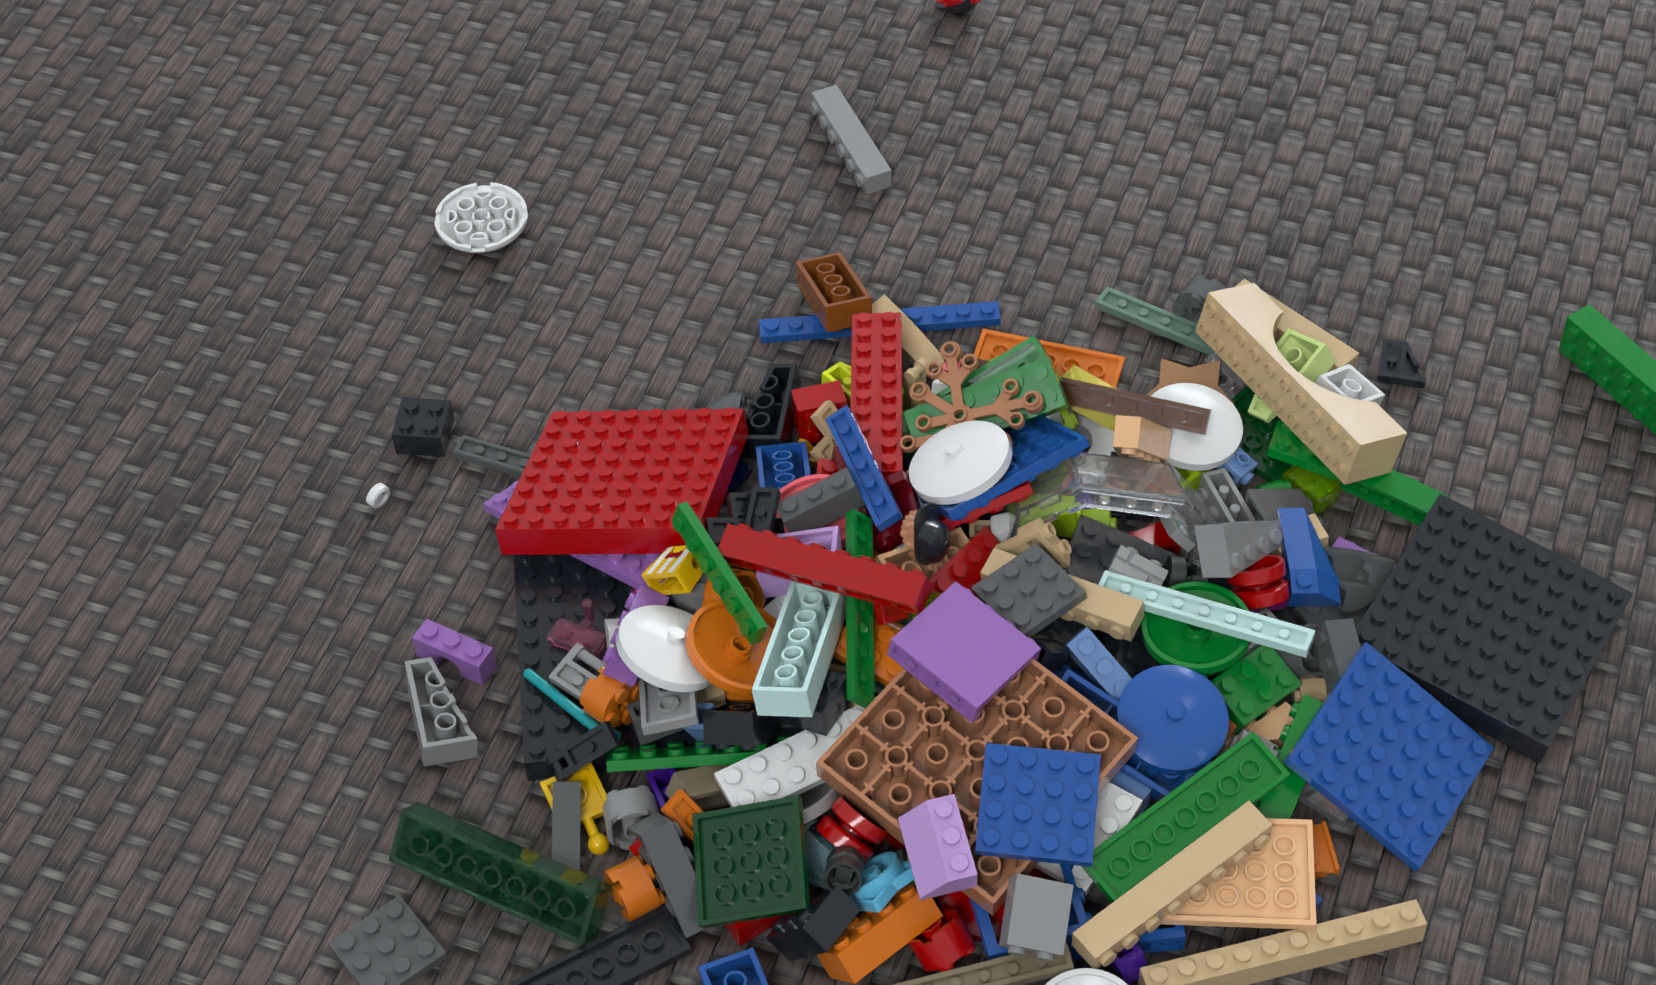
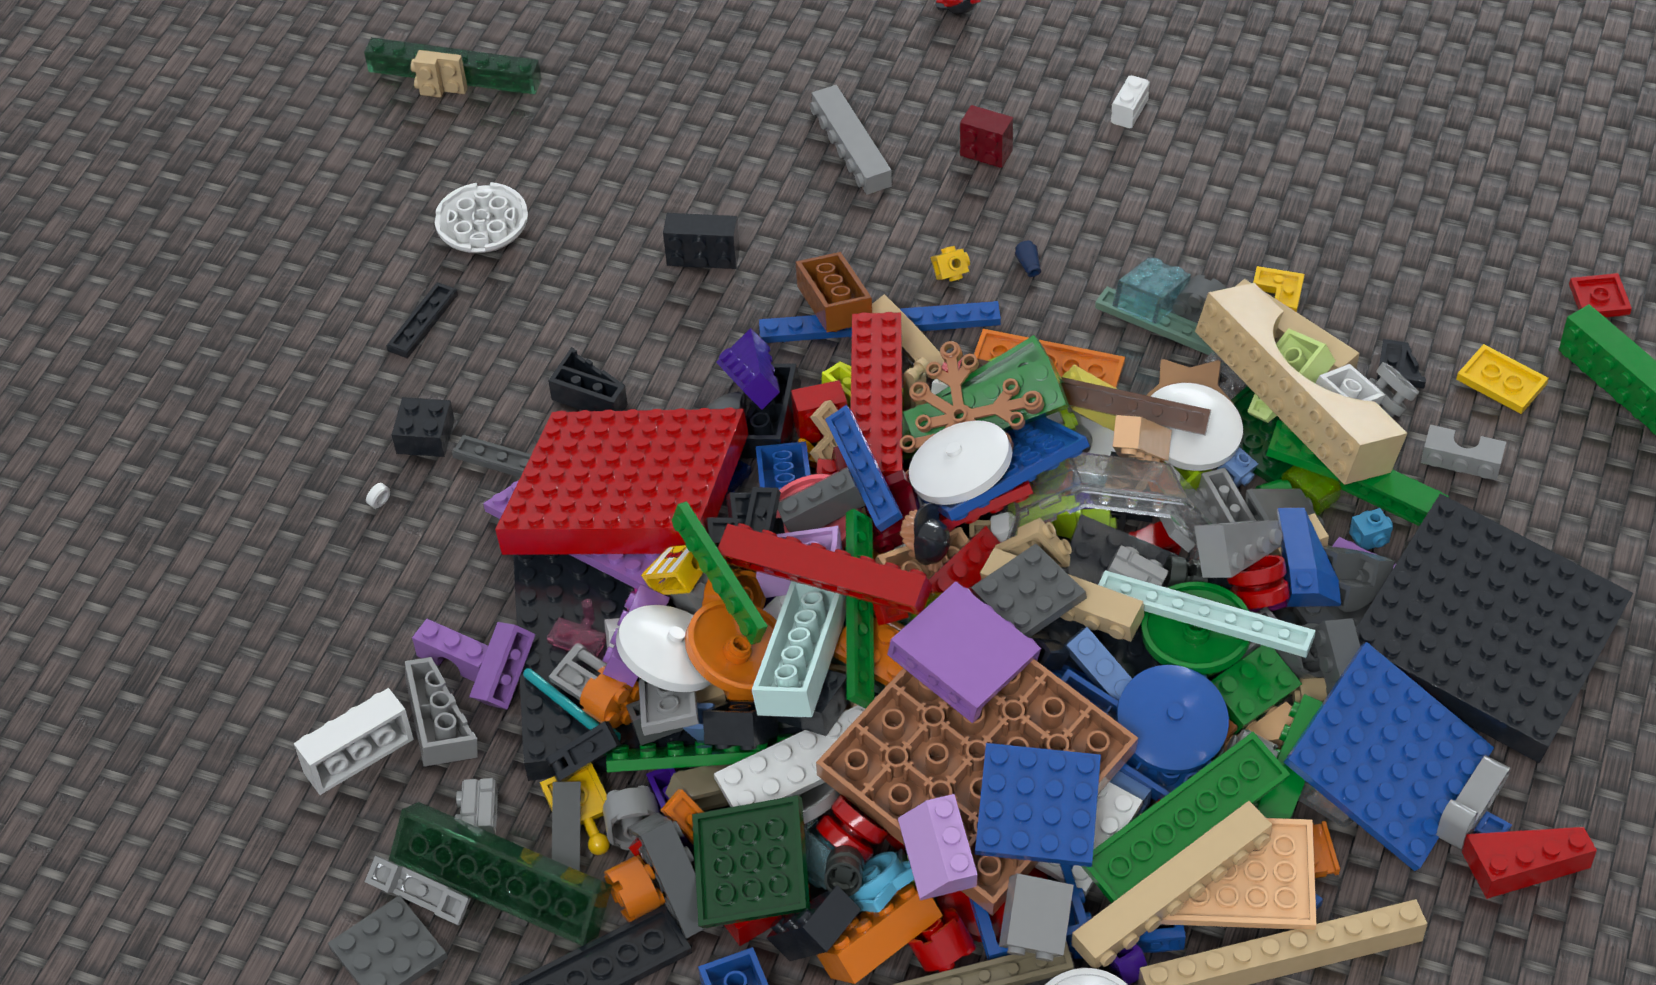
(353, 741): none -> white brick
(418, 889): none -> light grey slope
(422, 320): none -> black tile
(438, 73): none -> tan plate
(478, 803): none -> light grey brick
(480, 68): none -> clear green brick
(502, 665): none -> medium lavender brick
(586, 387): none -> black wedge
(701, 240): none -> black brick
(751, 368): none -> dark purple wedge
(950, 264): none -> yellow brick
(986, 136): none -> dark red brick
(1027, 255): none -> dark blue cone
(1130, 101): none -> white brick
(1150, 289): none -> clear light blue brick
(1284, 284): none -> yellow plate
(1371, 529): none -> dark azure brick
(1393, 403): none -> light grey brick
(1476, 797): none -> light grey beam
(1480, 461): none -> light grey arch
(1492, 824): none -> blue tile
(1502, 379): none -> yellow plate
(1526, 858): none -> red wedge
(1602, 293): none -> red plate

